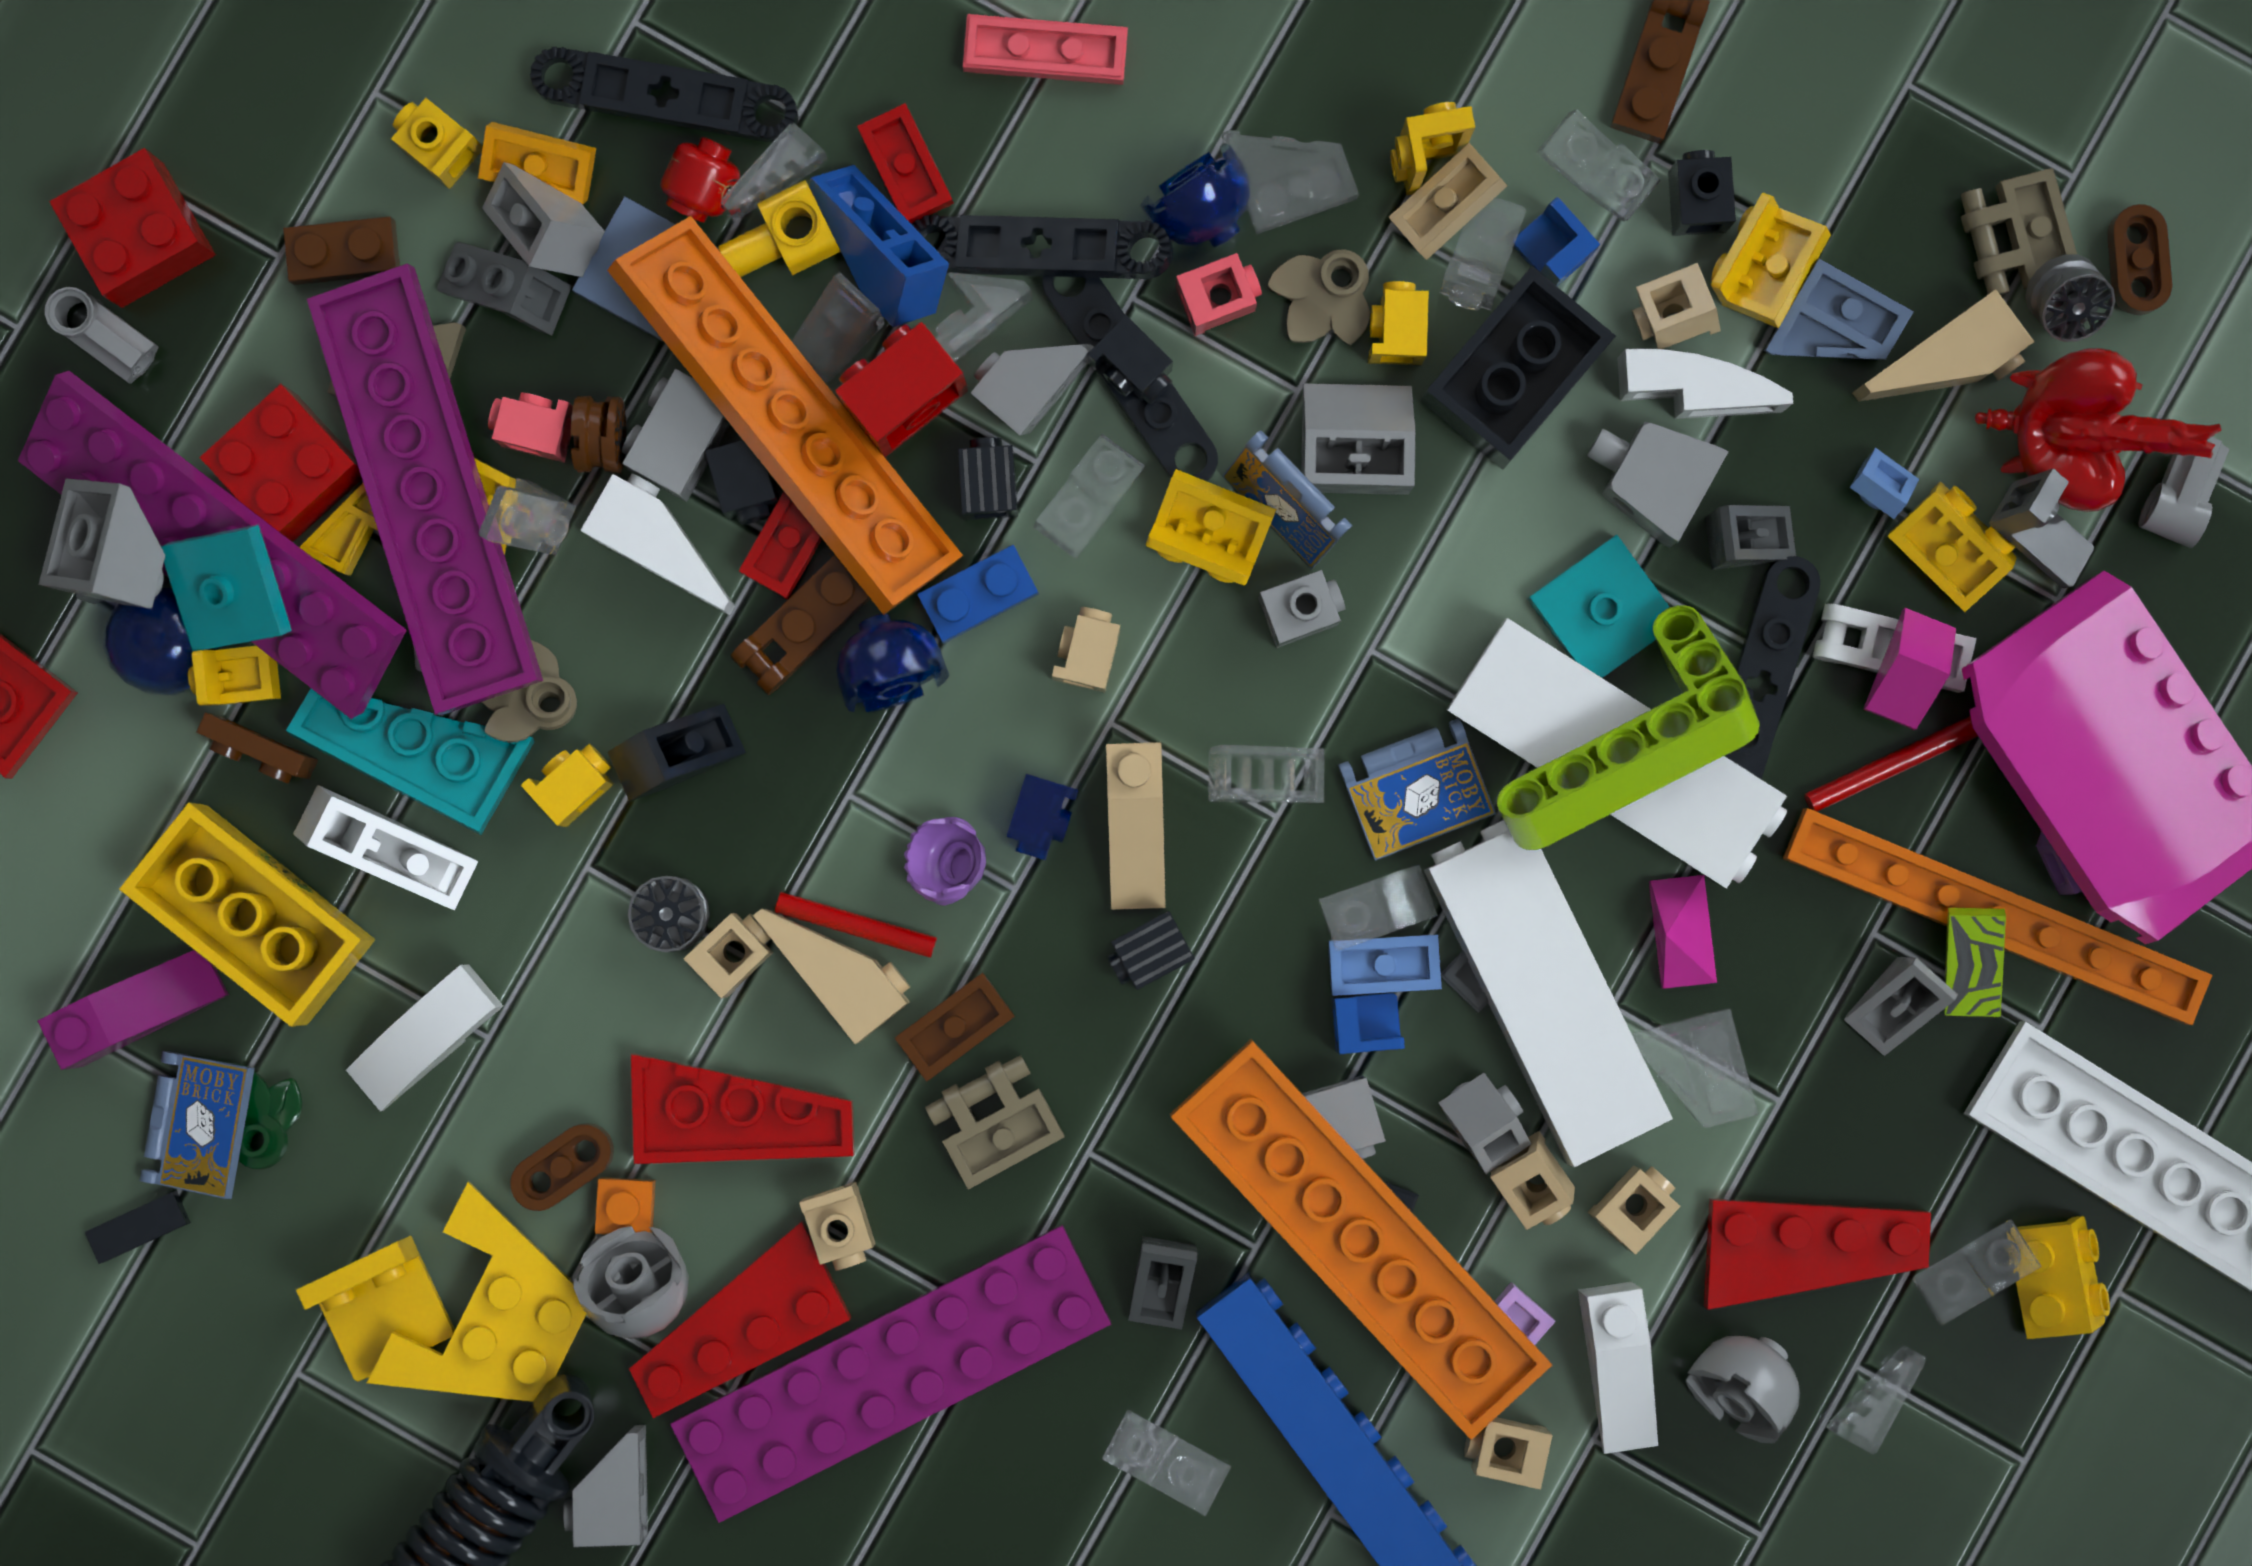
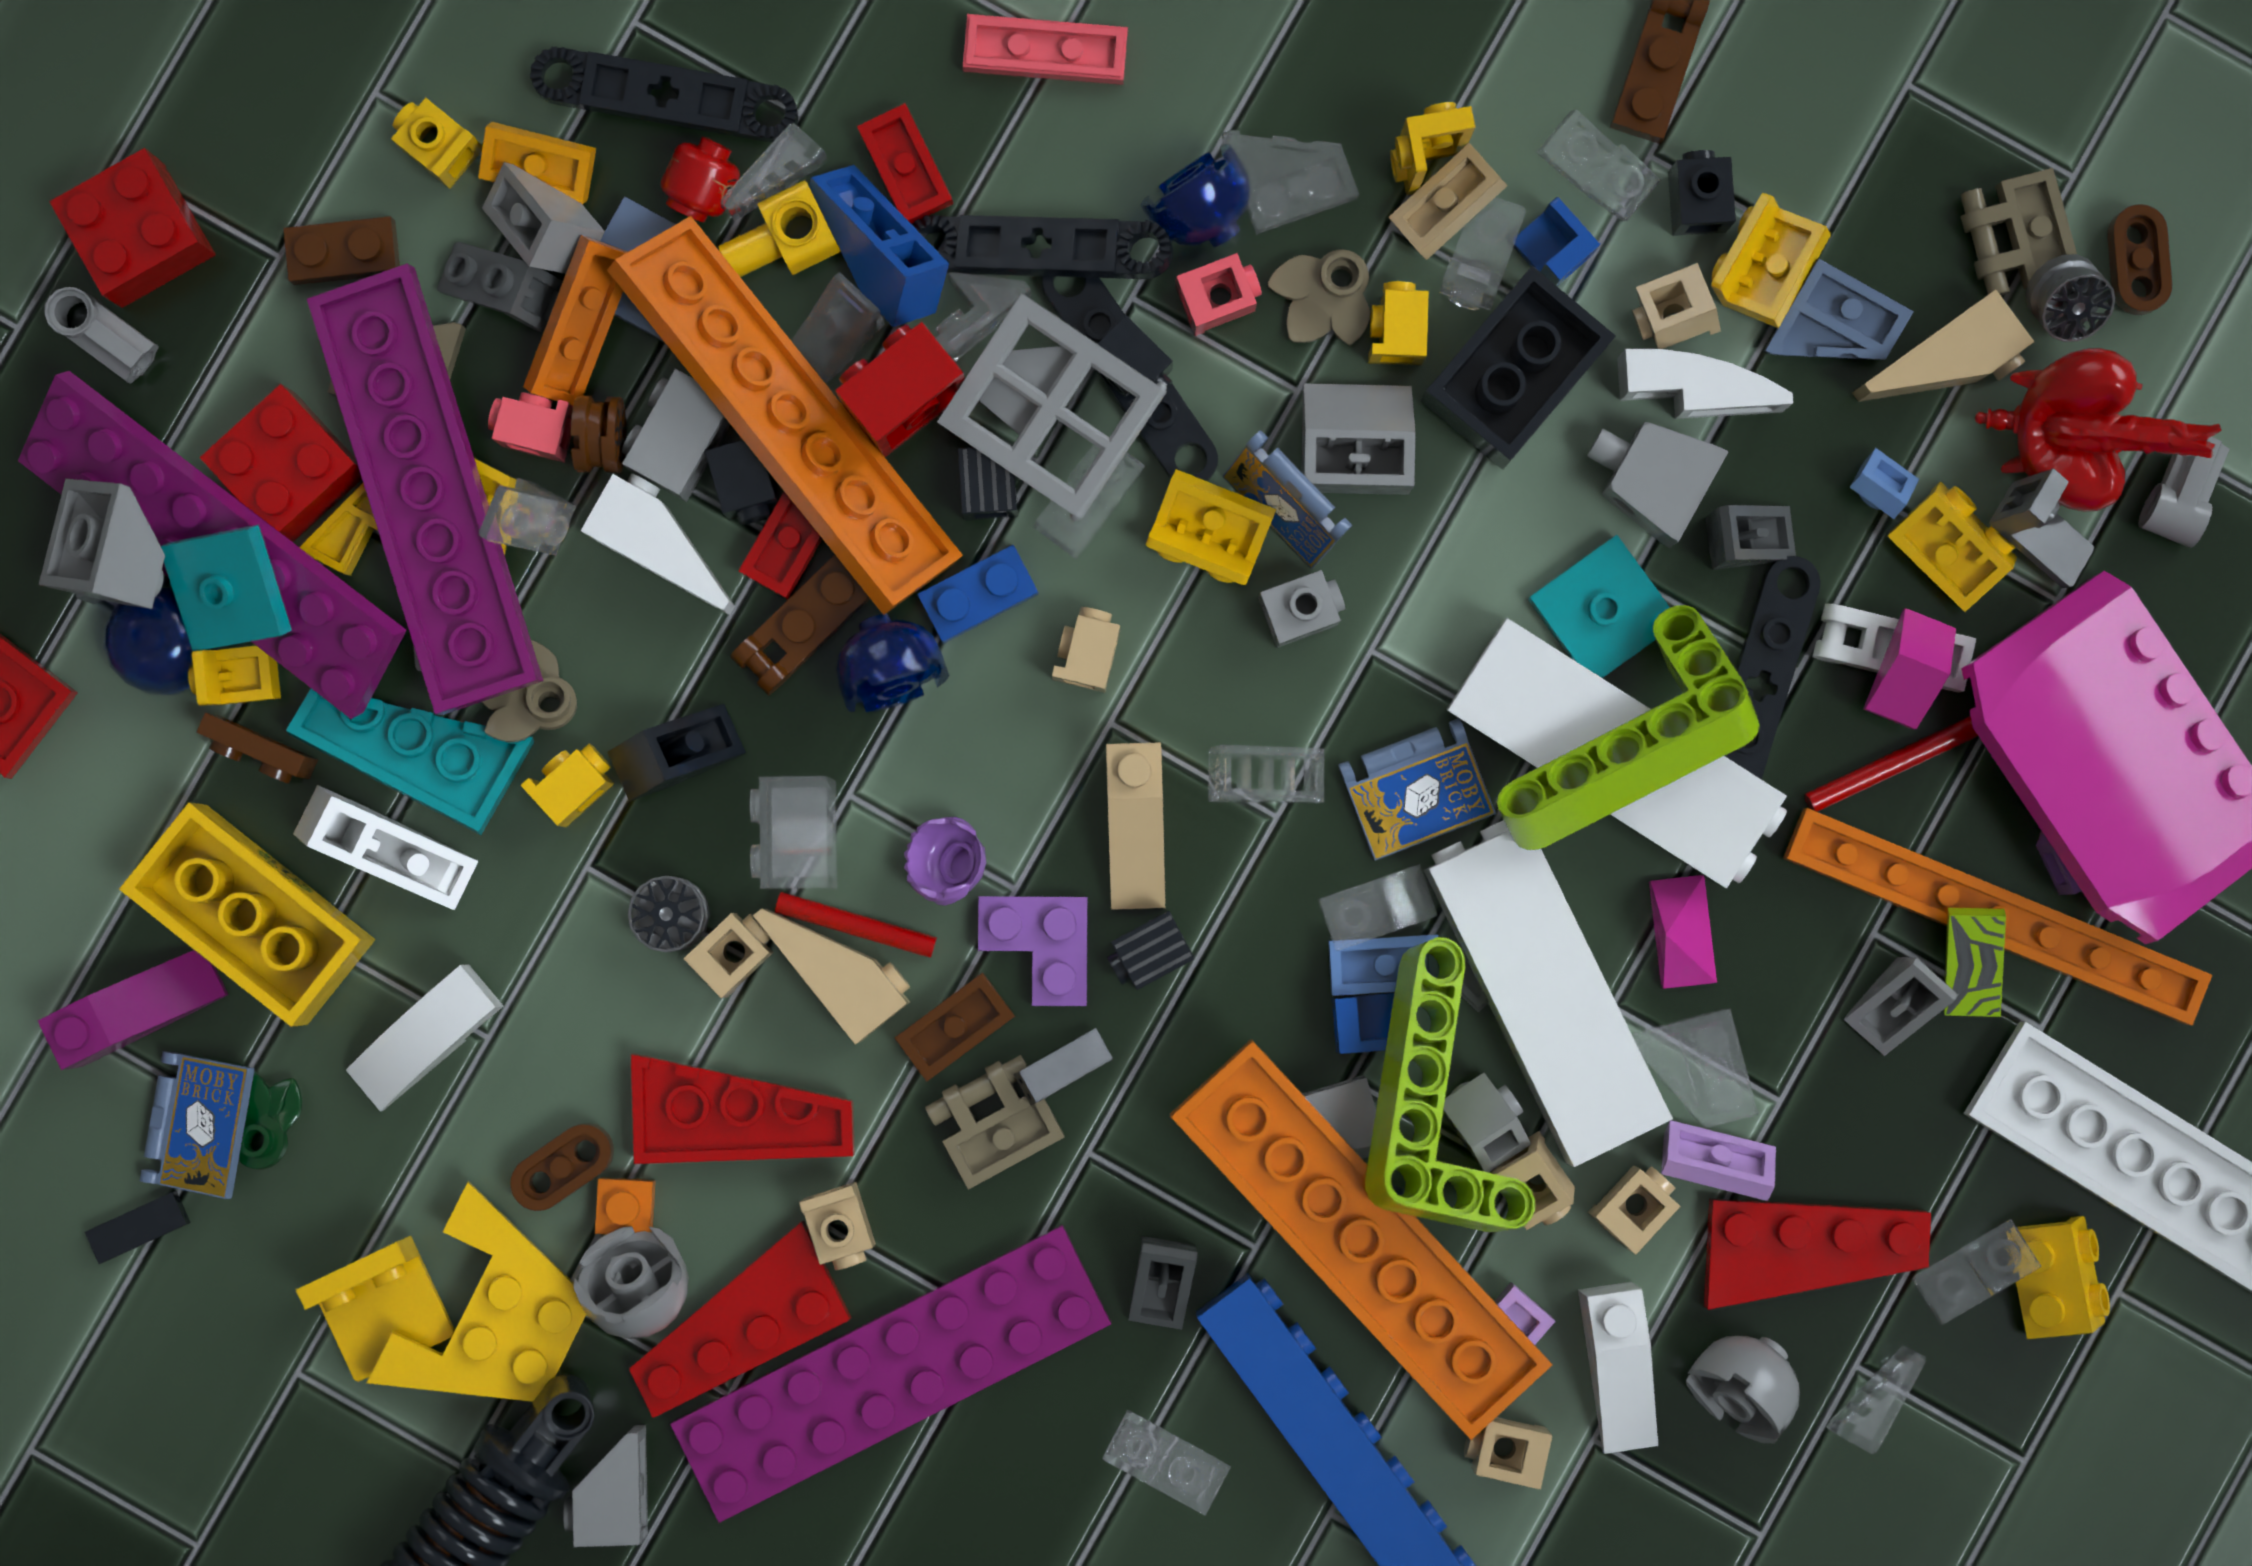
(576, 324): none -> orange plate
(795, 833): none -> clear brick
(1040, 816): clear blue brick -> none
(1051, 406): none -> light grey window
(1053, 932): none -> medium lavender plate
(1063, 1066): none -> piece
(1425, 1106): none -> lime beam
(1718, 1160): none -> lavender plate

